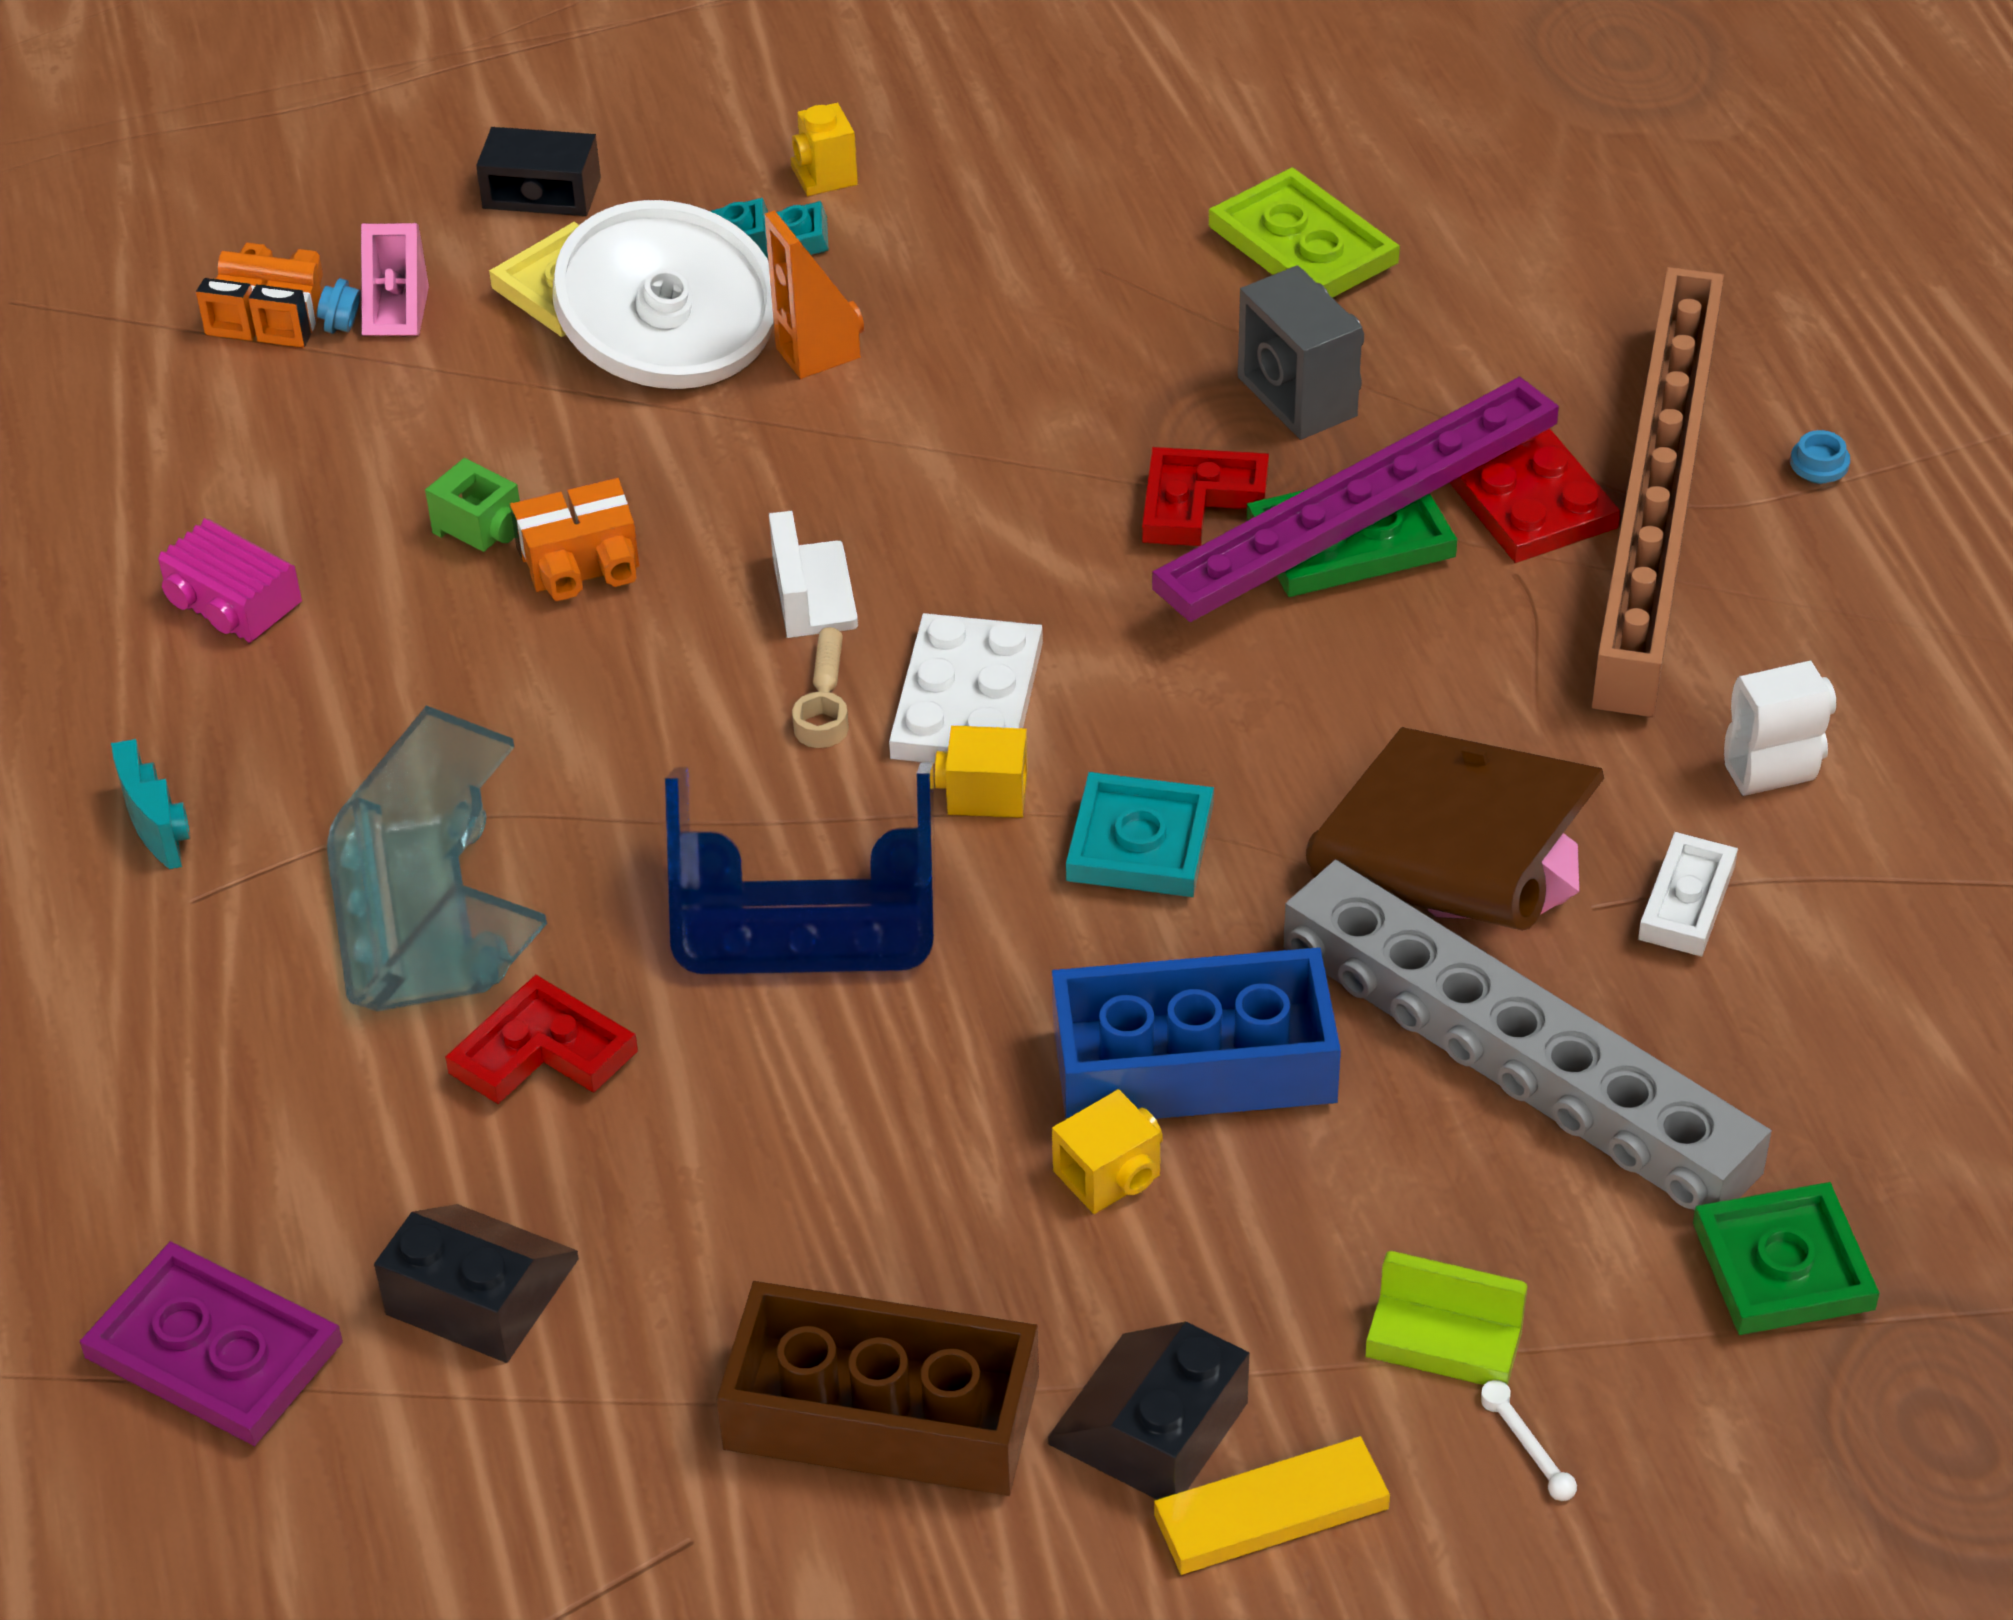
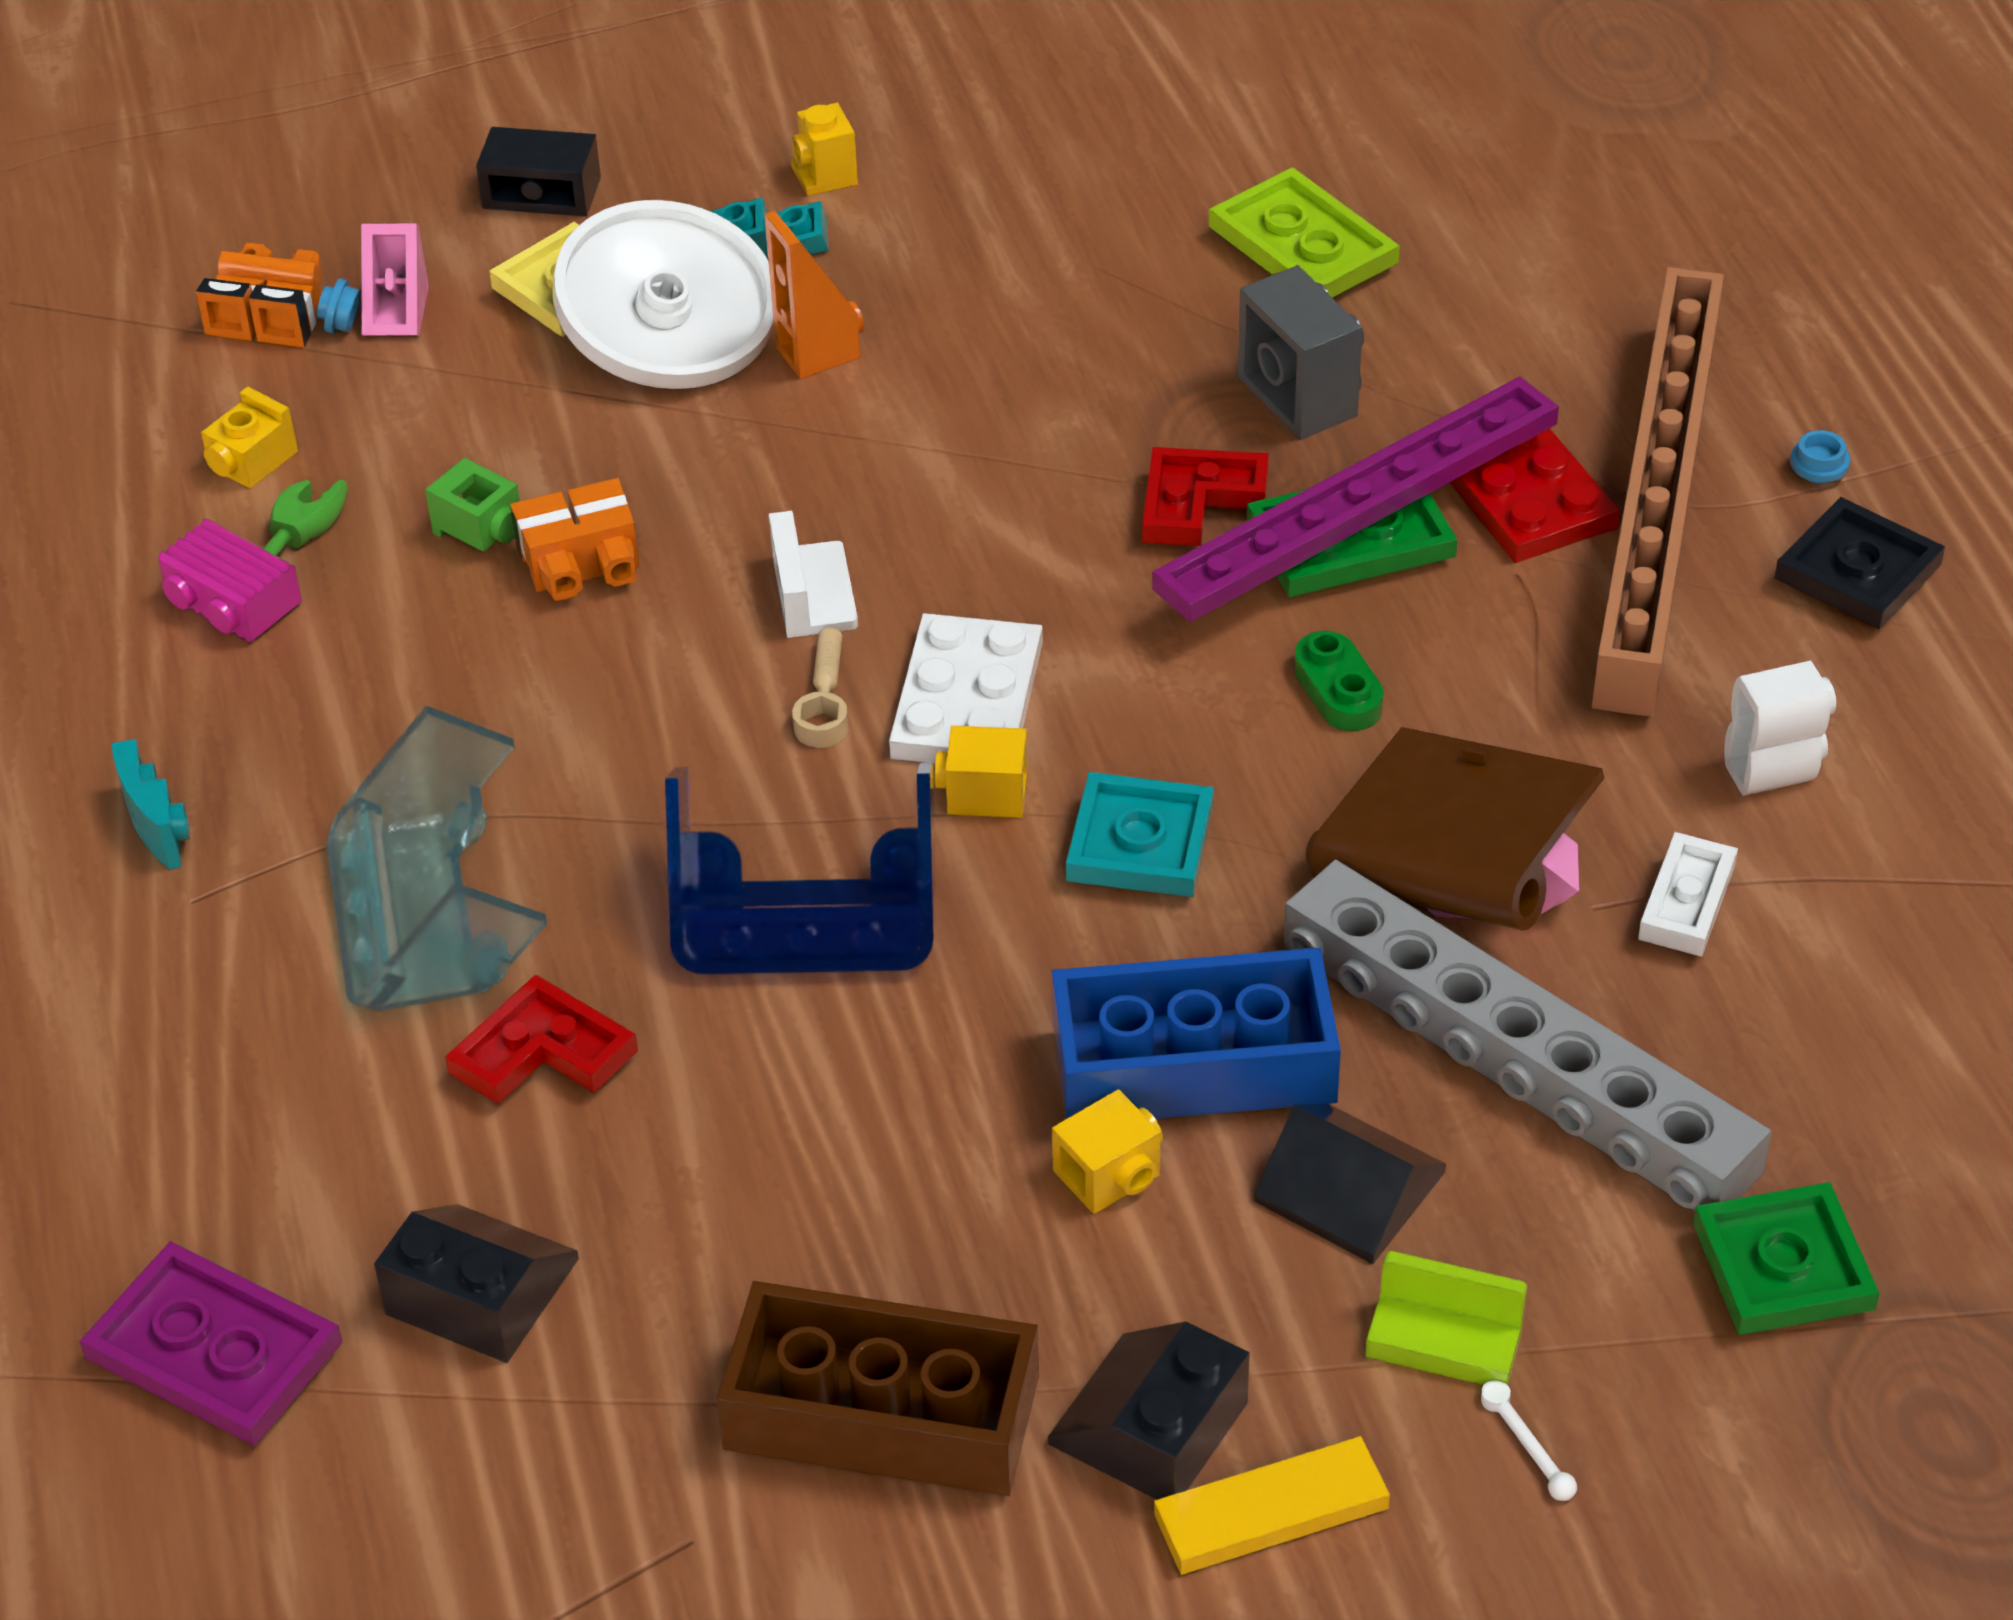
(250, 439): none -> yellow brick
(298, 520): none -> bright green hand
(1338, 681): none -> green plate
(1345, 1179): none -> black slope
(1859, 562): none -> black plate

